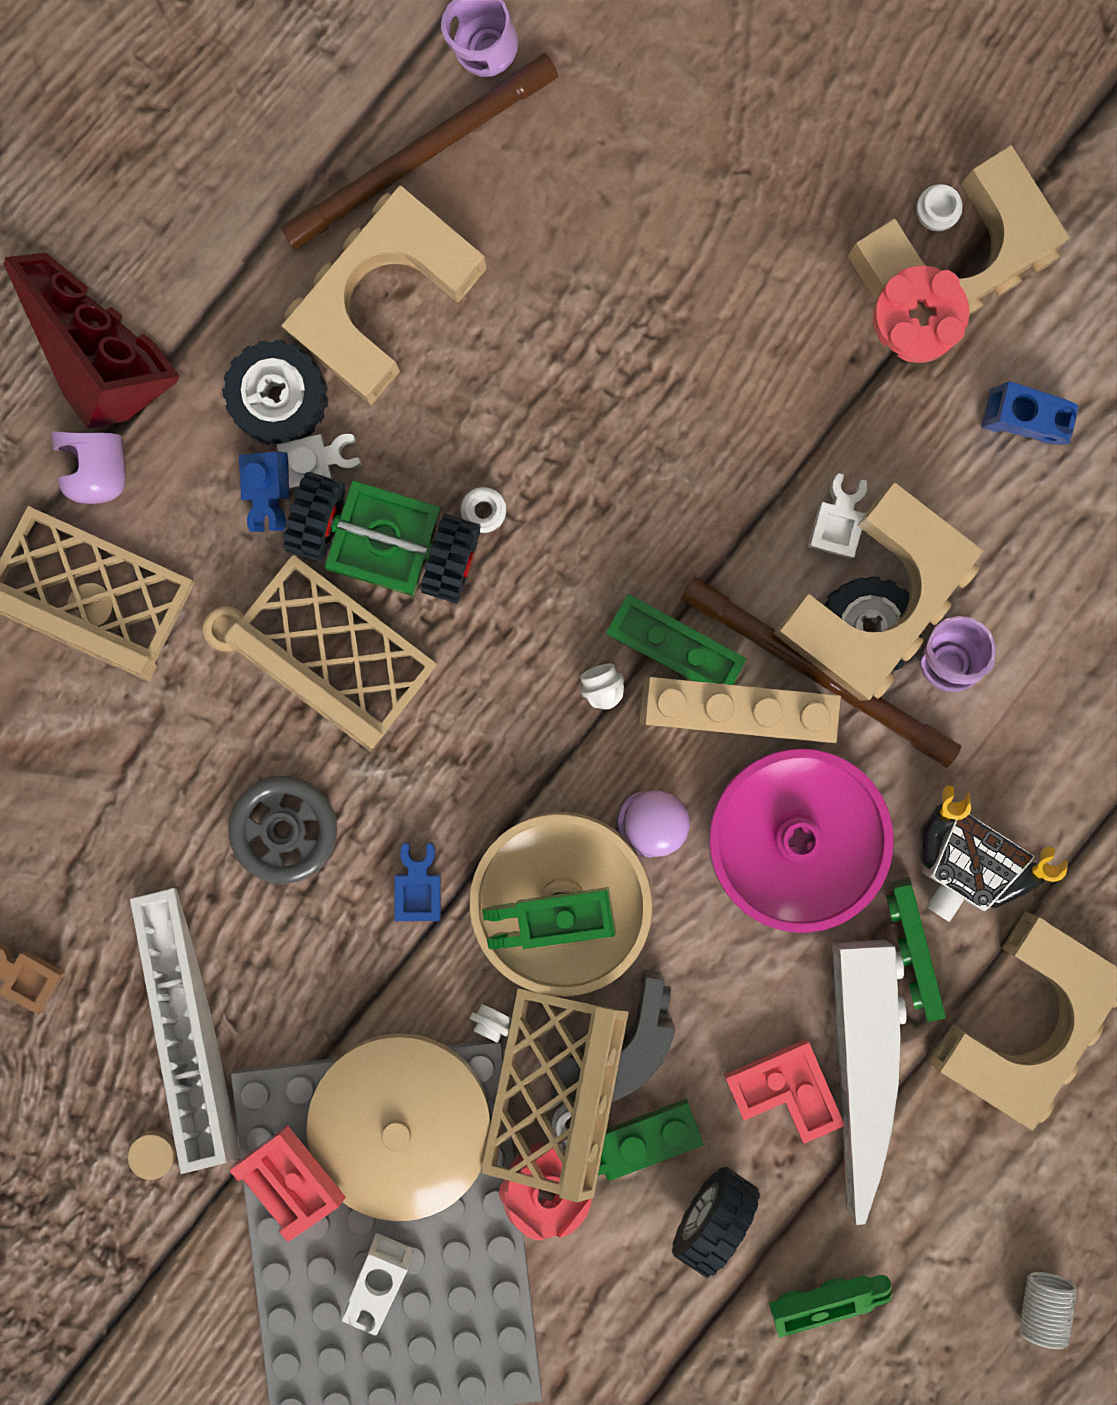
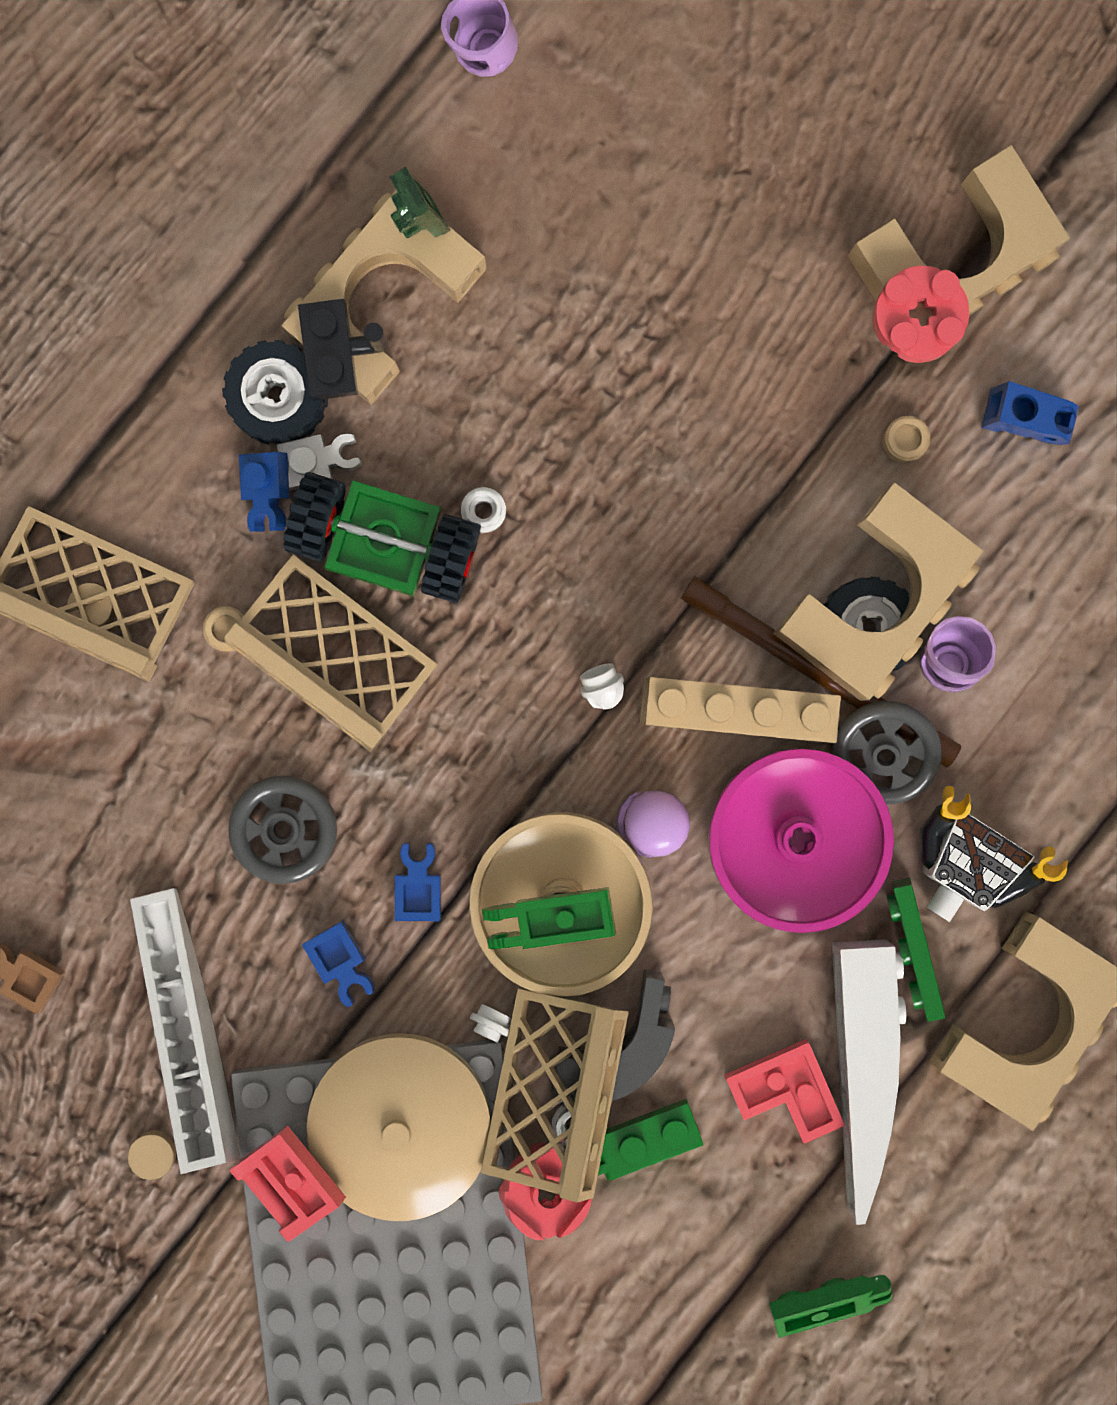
(94, 357): dark red wedge -> none
(100, 465): lavender helmet -> none
(331, 348): none -> black plate
(336, 956): none -> blue plate
(377, 1284): white leg -> none
(415, 206): none -> clear green plate
(518, 87): reddish brown piece -> none
(674, 644): green plate -> none
(716, 1222): black wheel -> none
(836, 524): white plate -> none
(891, 717): none -> dark grey plate
(906, 439): none -> tan tile
(939, 207): white plate -> none
(1048, 1310): white piece -> none

